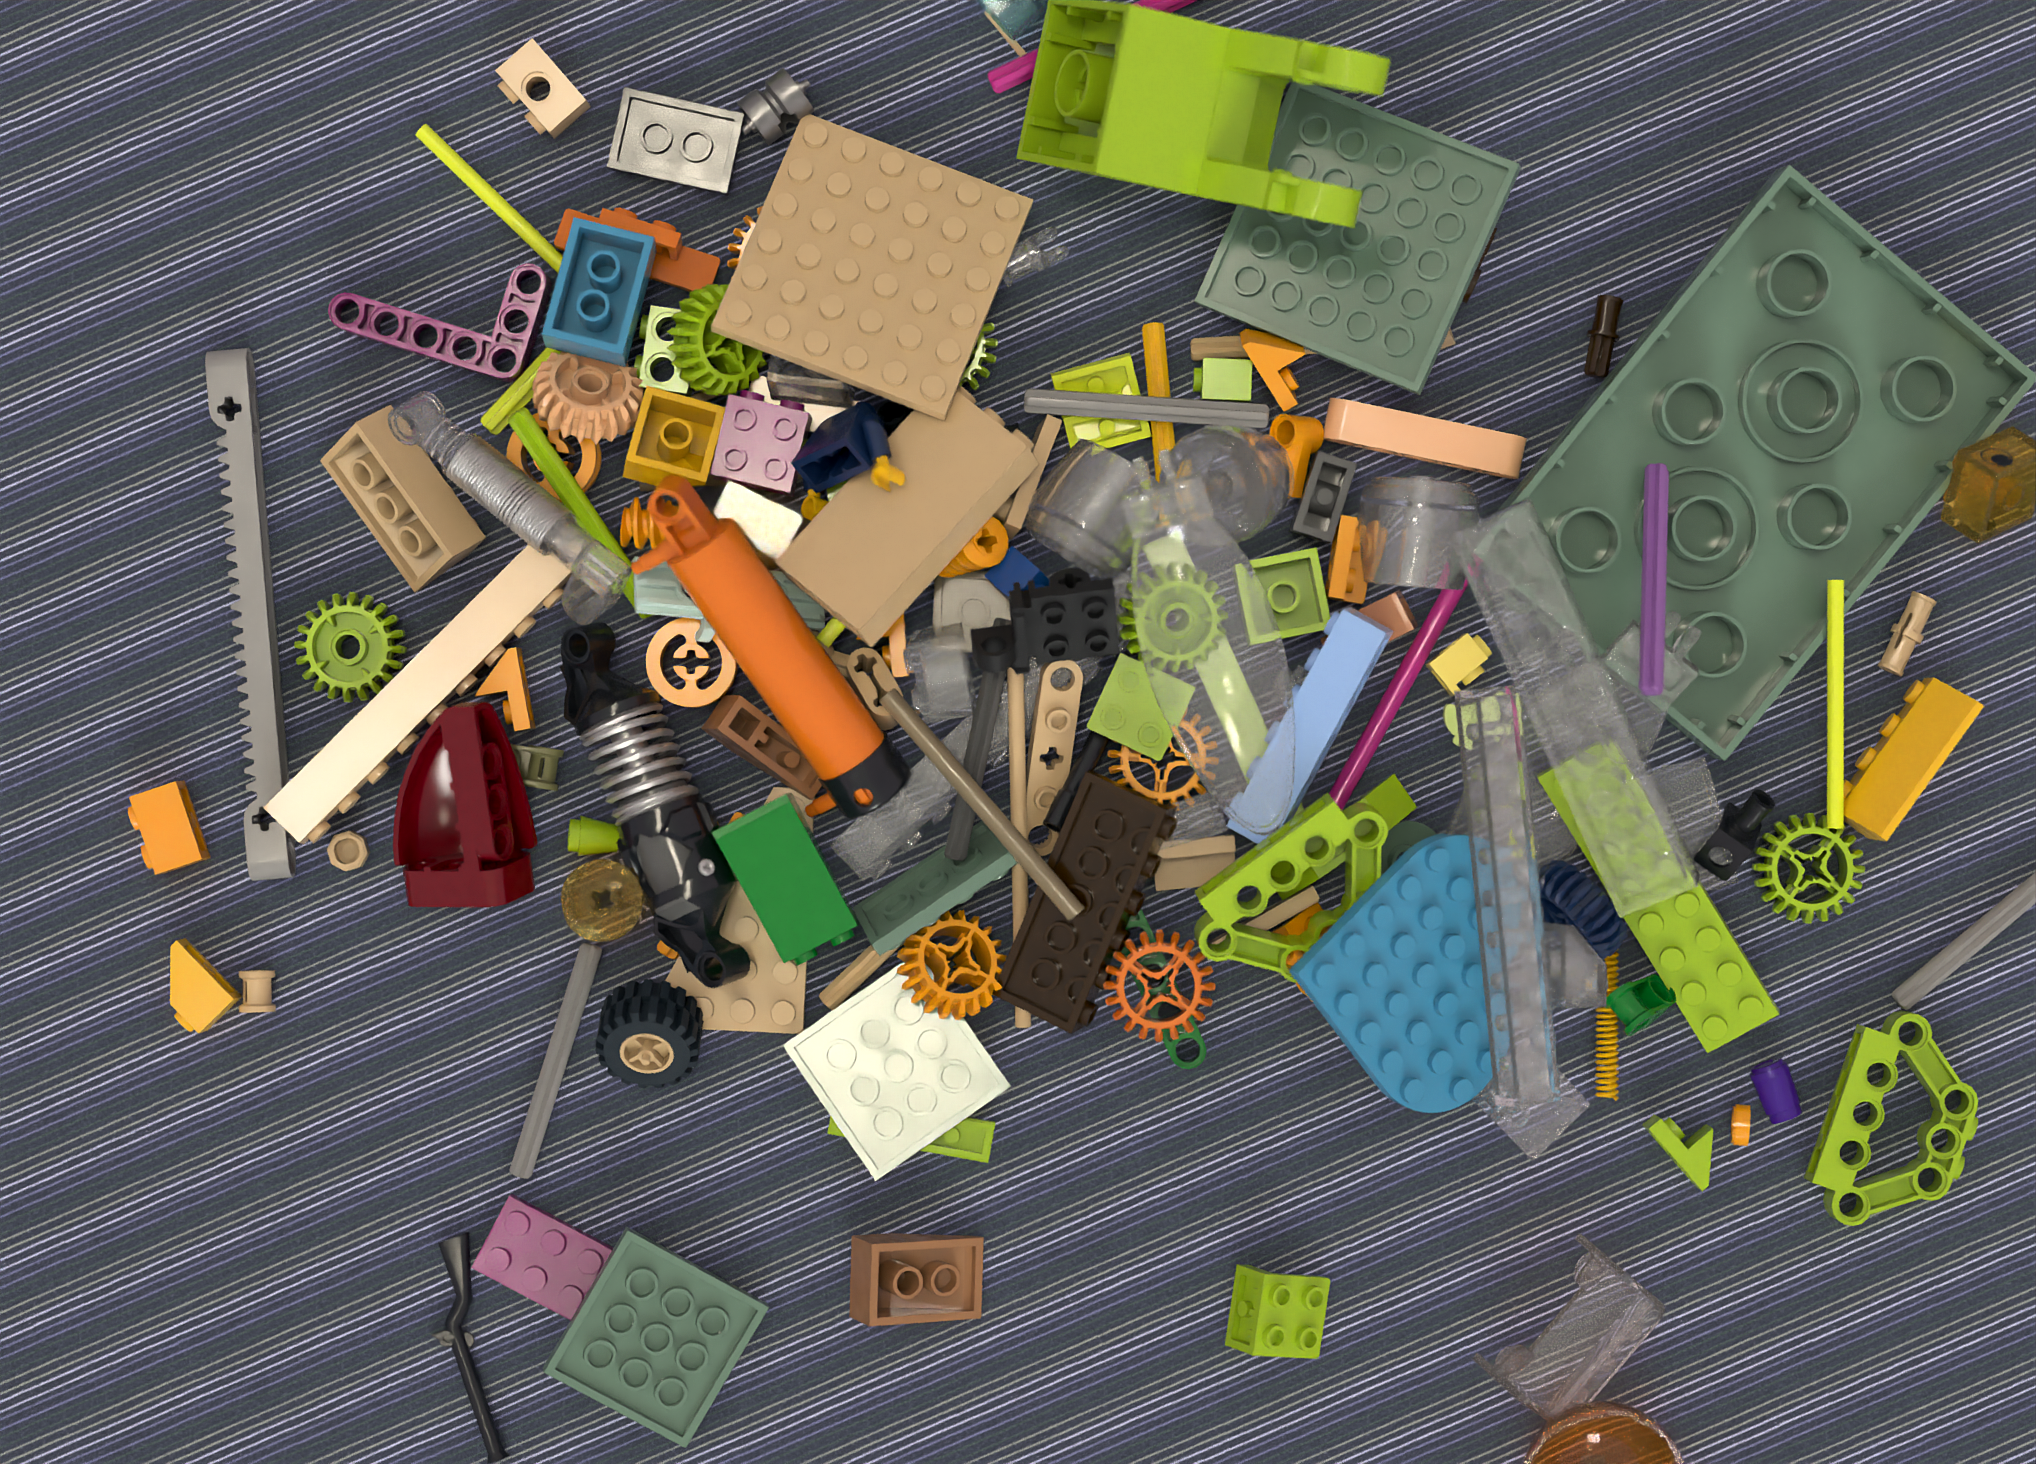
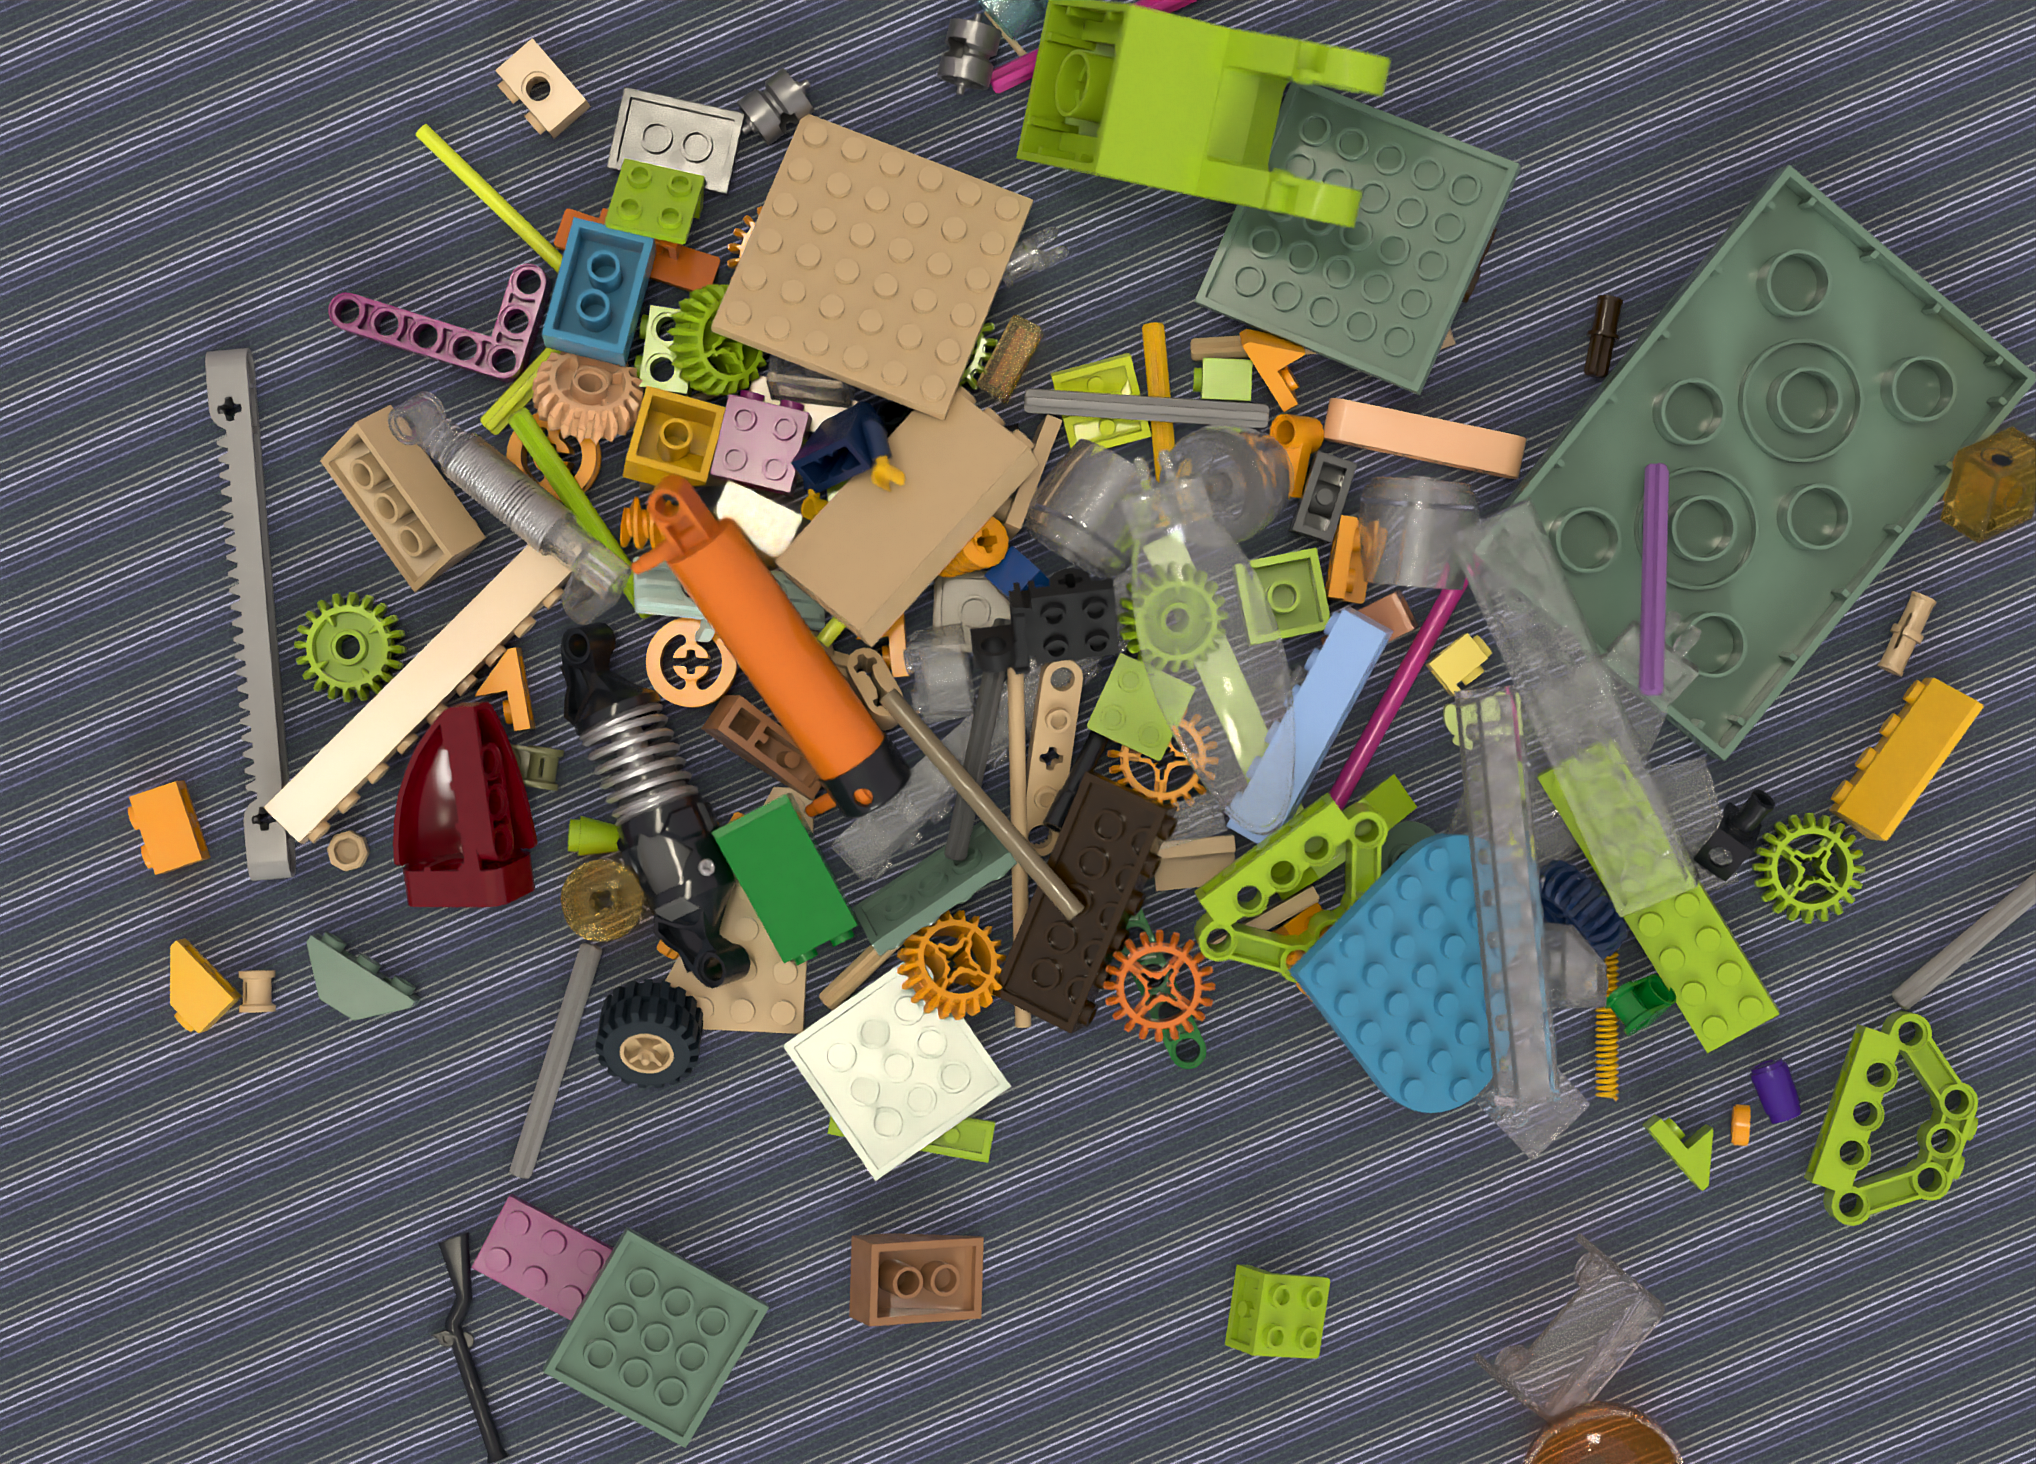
(355, 983): none -> sand green slope
(655, 201): none -> lime bracket
(969, 54): none -> flat silver wheel
(1010, 358): none -> clear yellow slope
(1835, 704): neon yellow piece -> none

